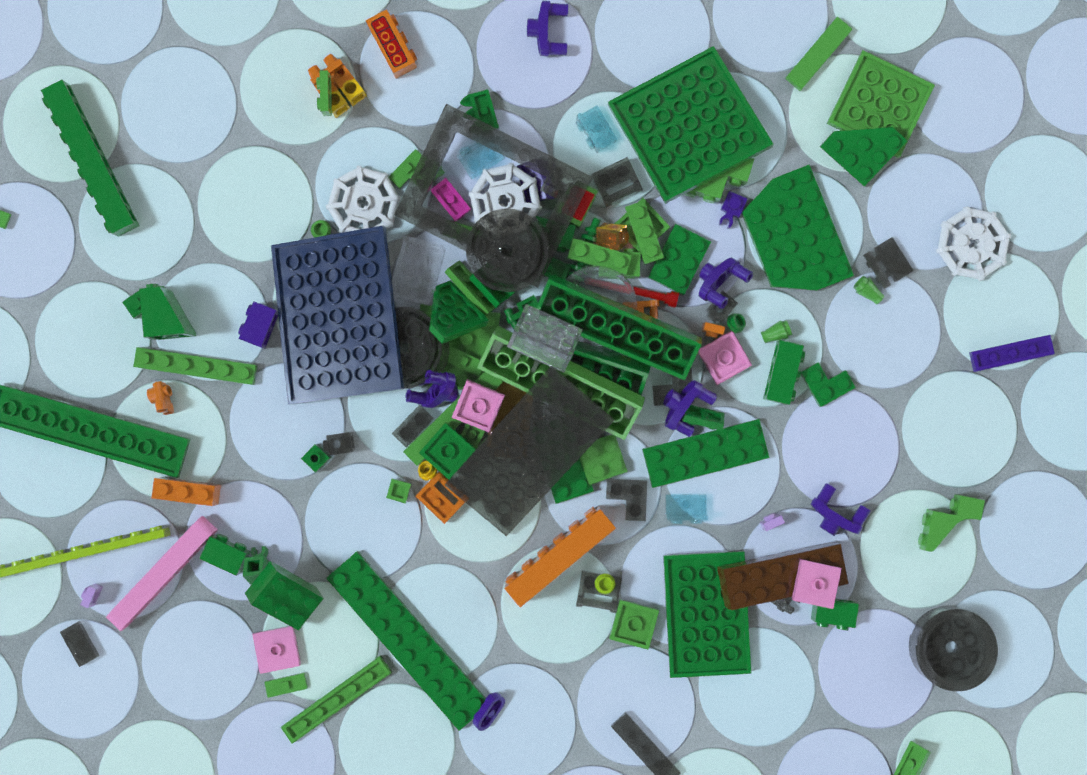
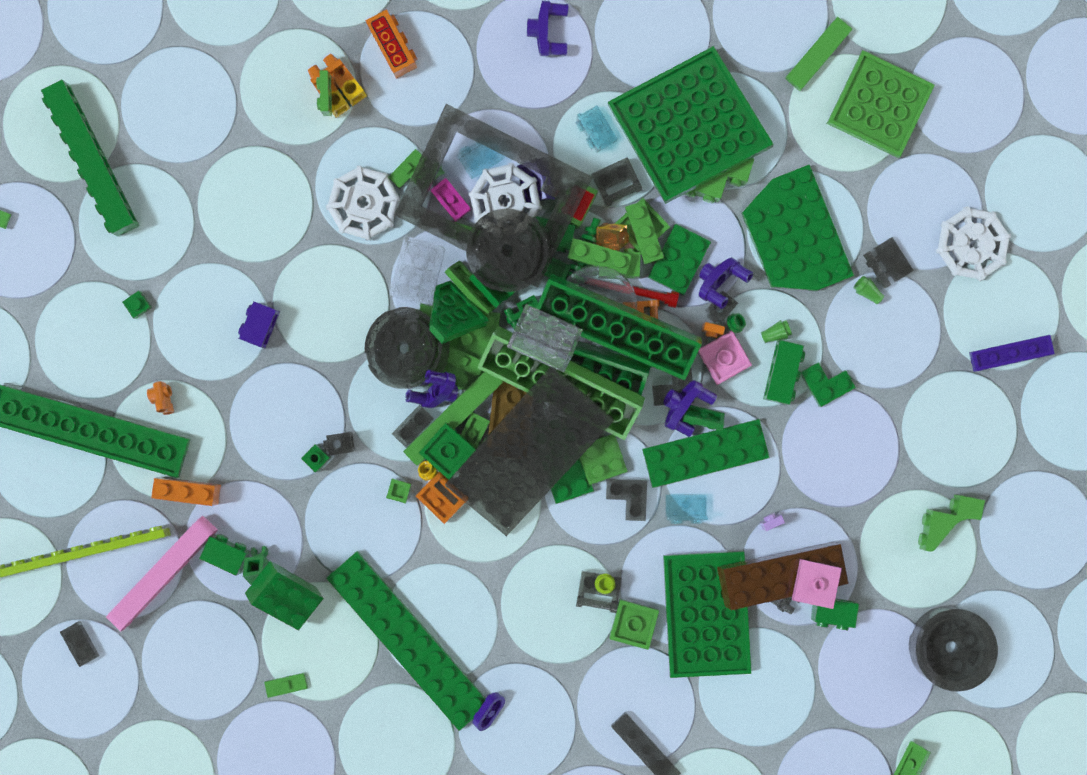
(90, 595): lavender plate -> none
(162, 314): green slope -> none
(195, 366): bright green plate -> none
(276, 649): bright pink plate -> none
(320, 228): bright green plate -> none
(336, 699): bright green tile -> none
(337, 316): dark blue plate -> none
(478, 406): bright pink plate -> none
(482, 107): green plate -> none
(559, 556): orange brick -> none
(732, 207): dark purple plate -> none
(833, 521): dark purple connector -> none
(863, 150): green plate -> none

